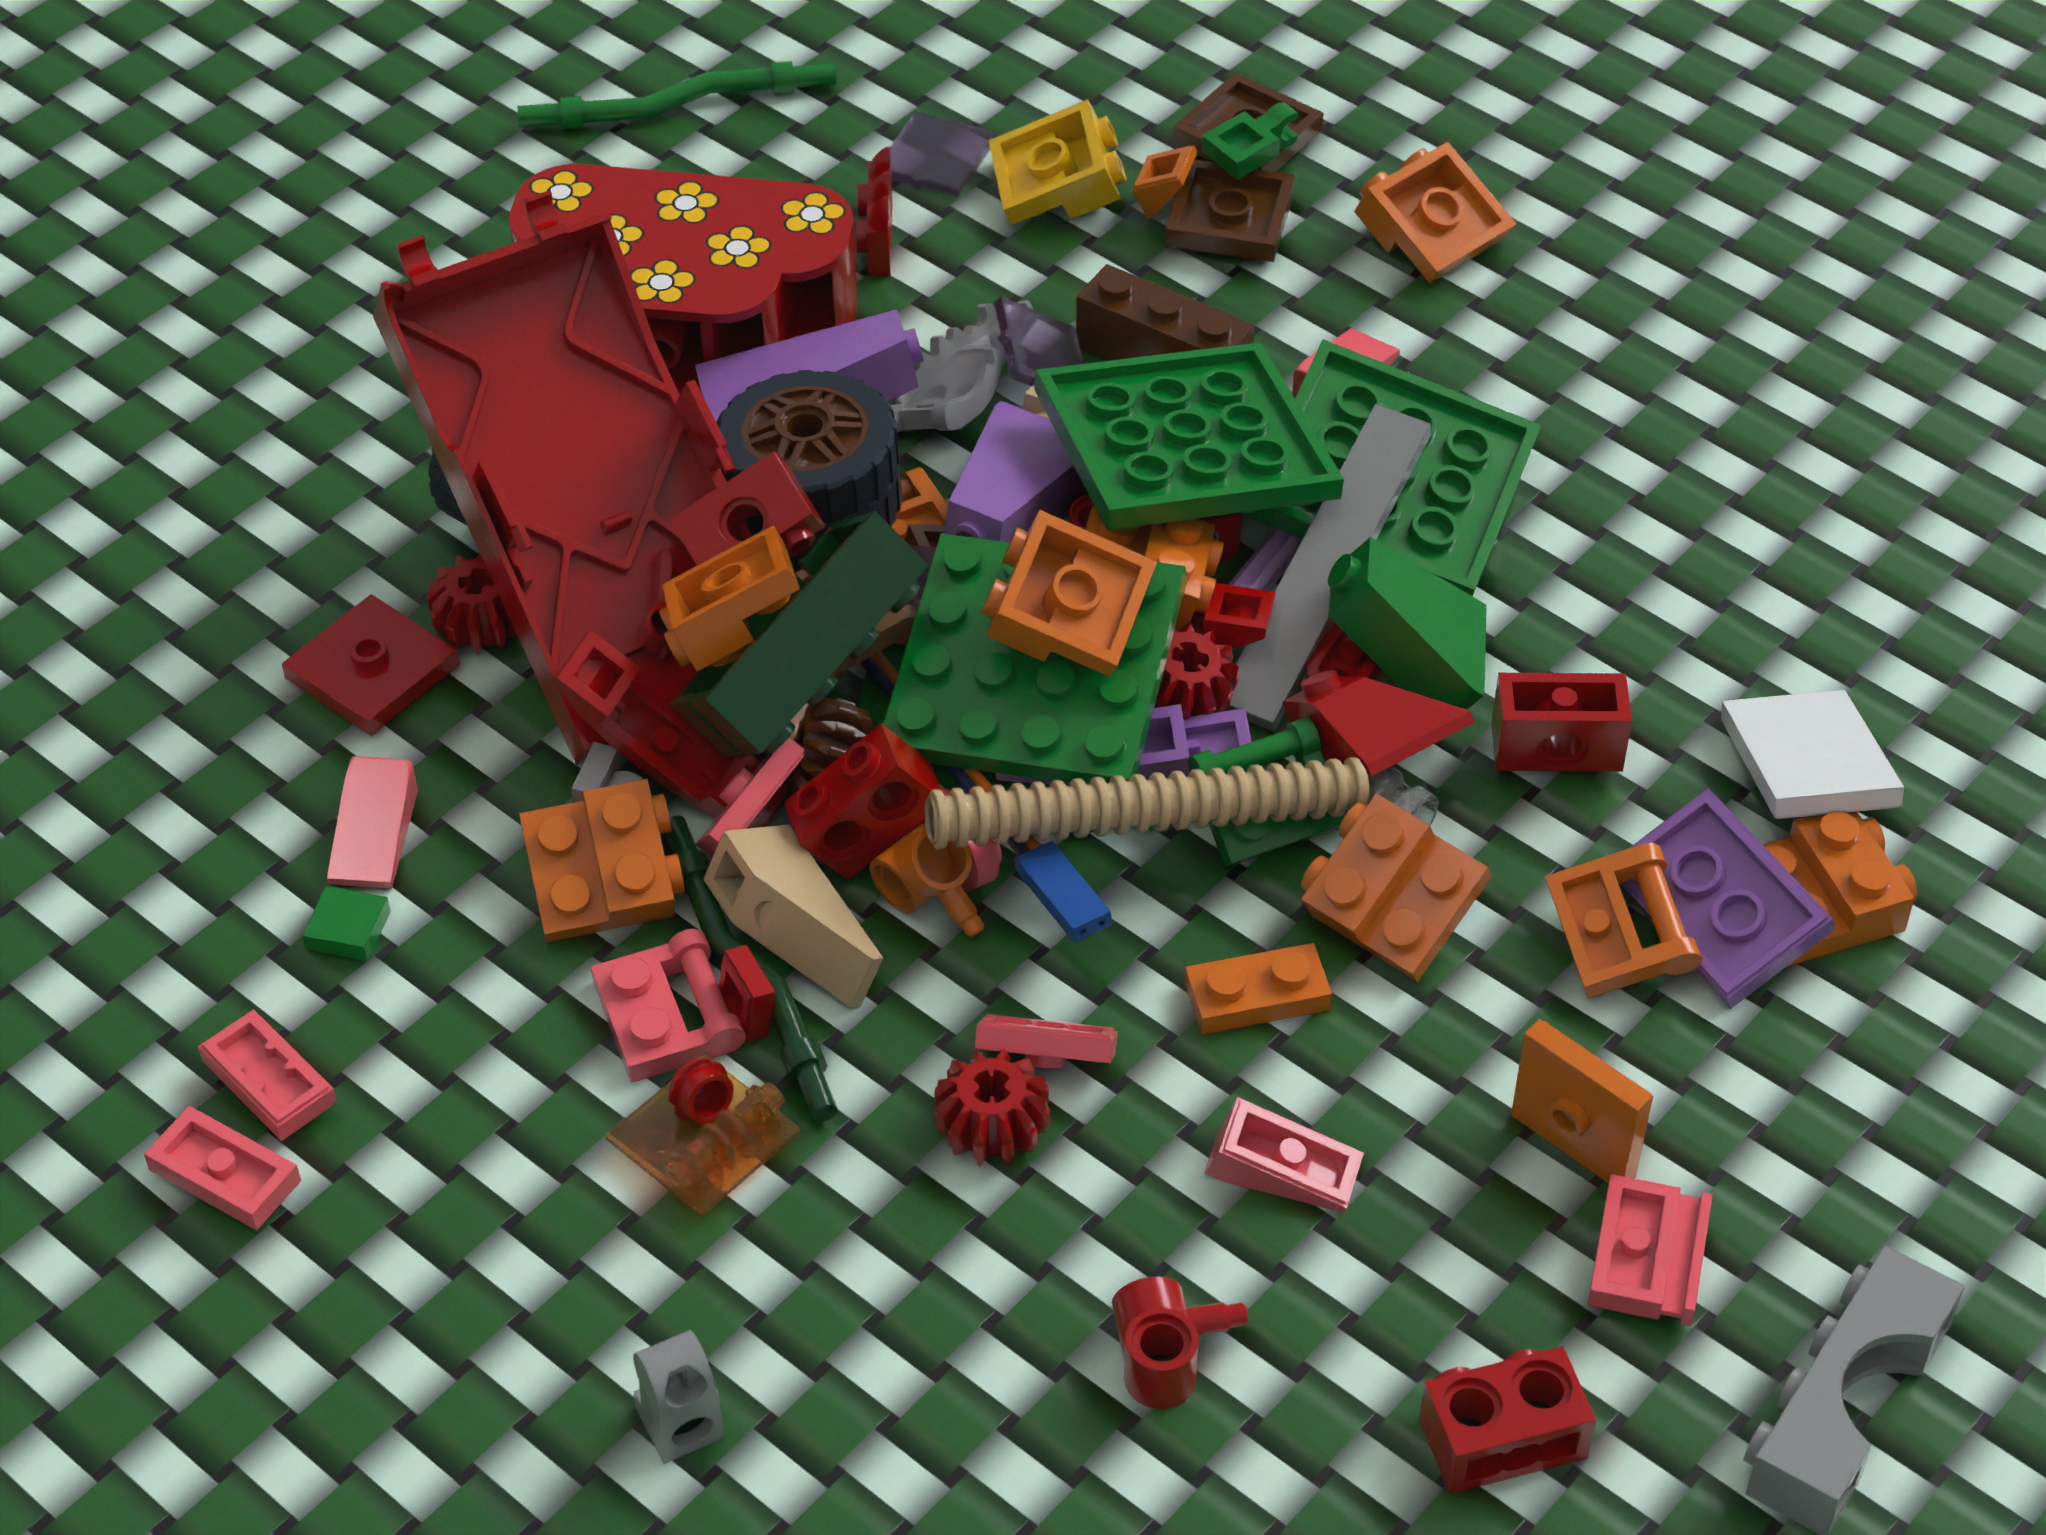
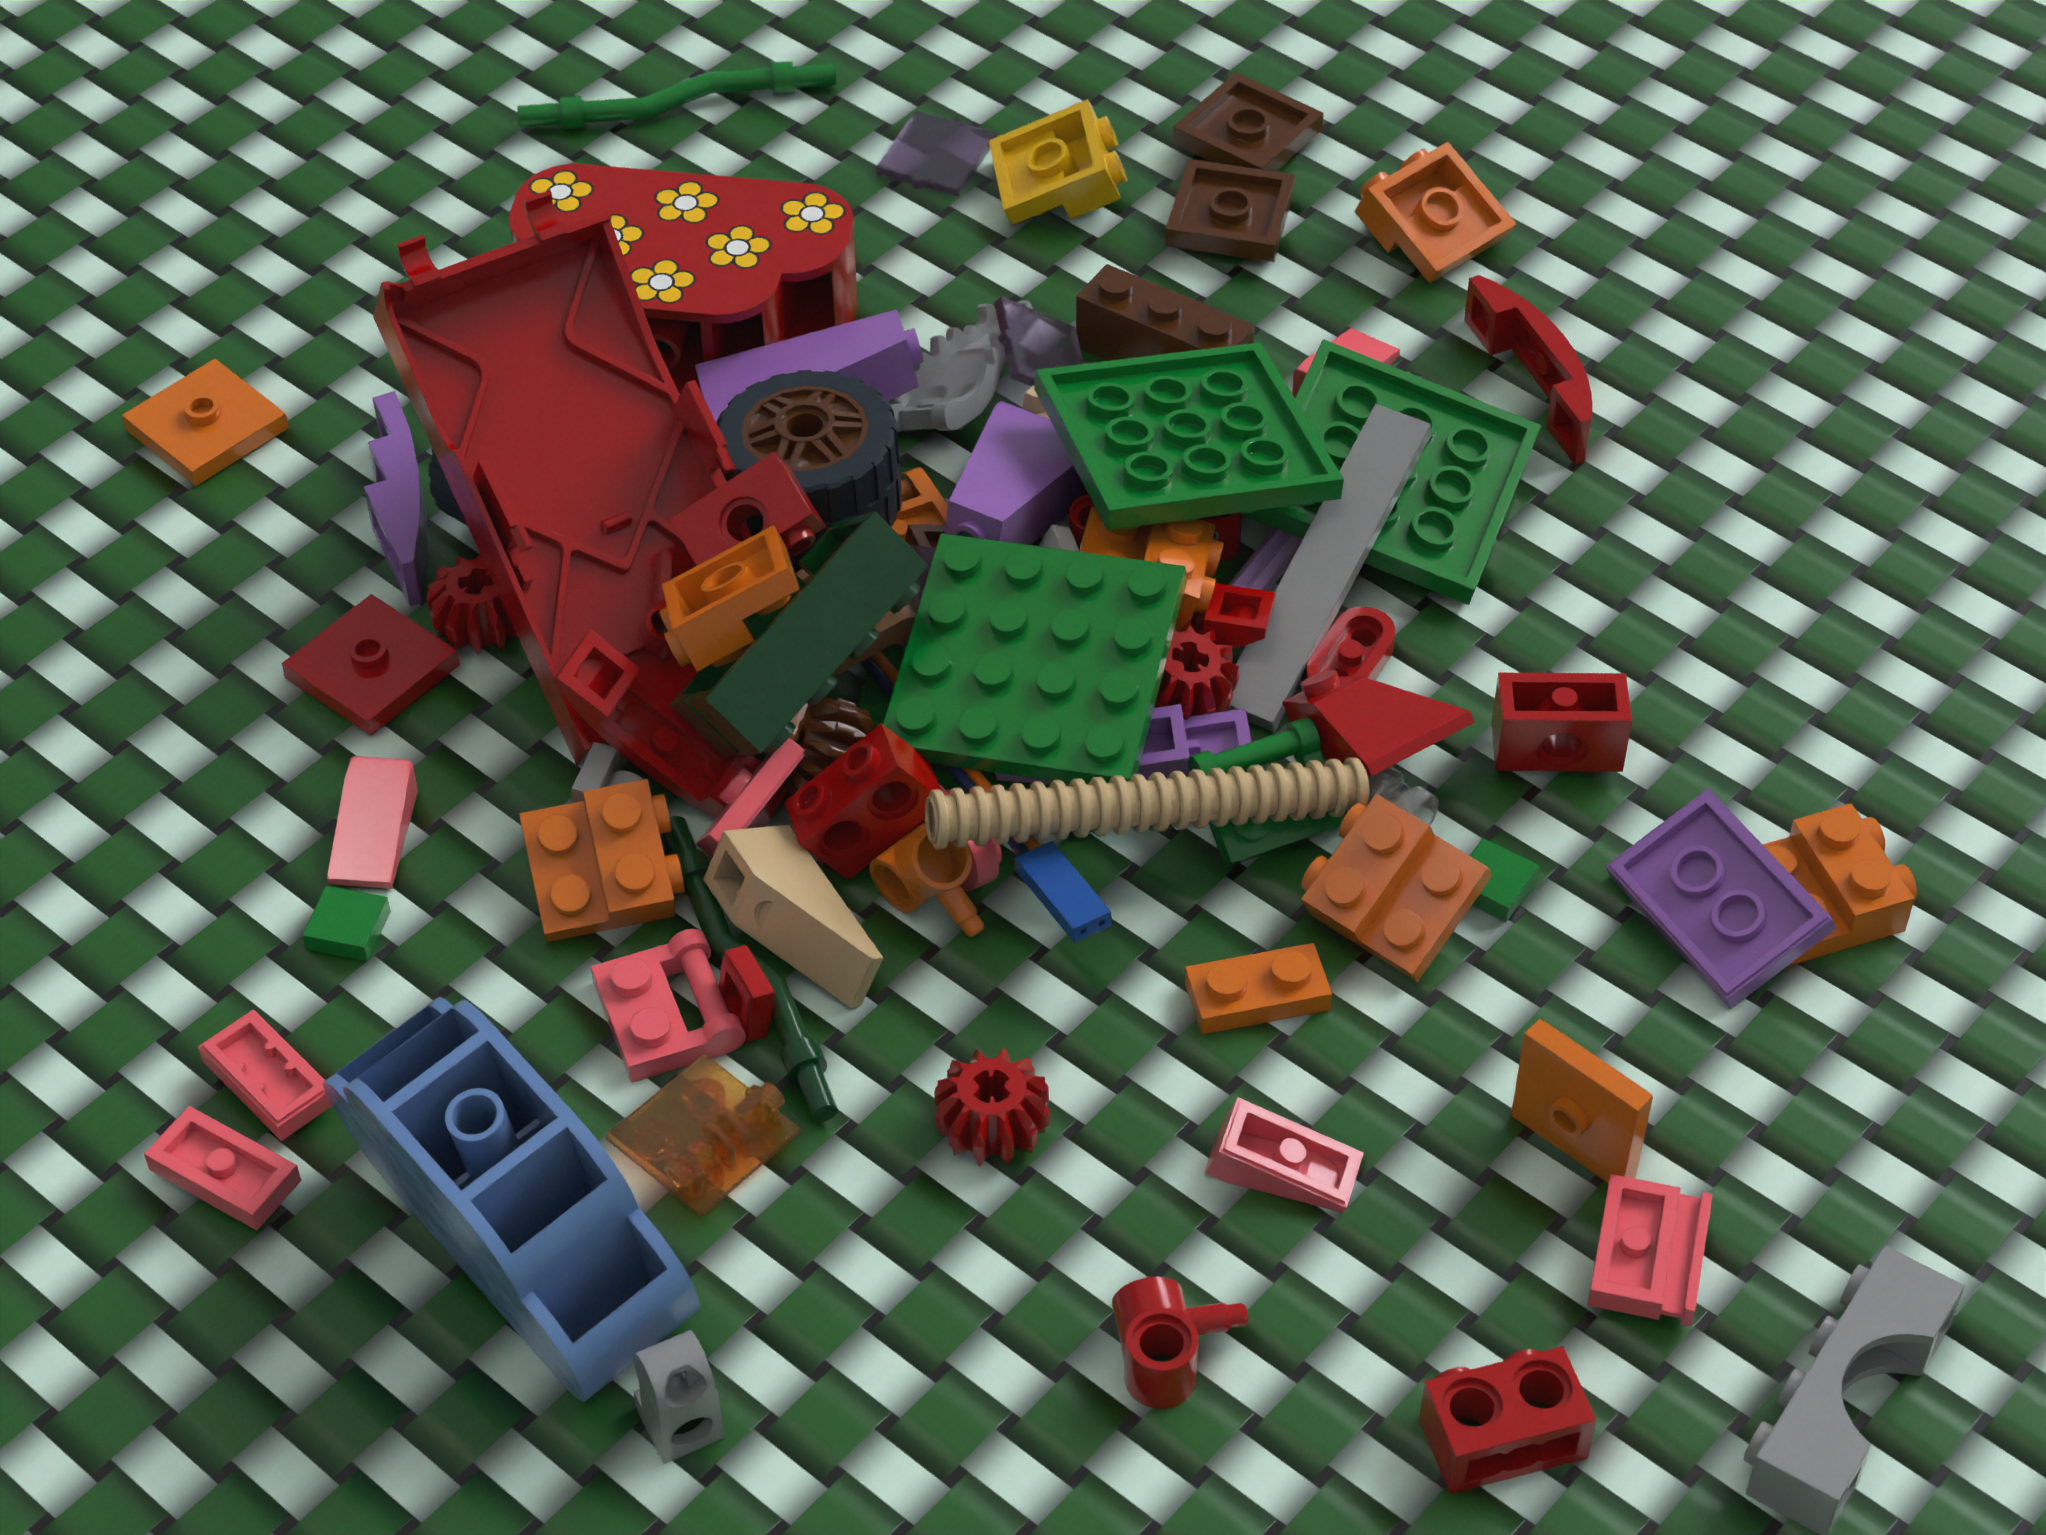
(205, 422): none -> orange plate
(397, 499): none -> medium lavender slope
(514, 1192): none -> medium blue brick
(700, 1090): red plate -> none
(875, 203): red plate -> none
(1046, 1041): coral plate -> none
(1067, 594): orange plate -> none
(1162, 178): orange slope -> none
(1250, 143): green plate -> none
(1411, 623): green slope -> none
(1510, 879): none -> green tile
(1512, 323): none -> red slope
(1601, 926): orange plate -> none
(1811, 754): white tile -> none

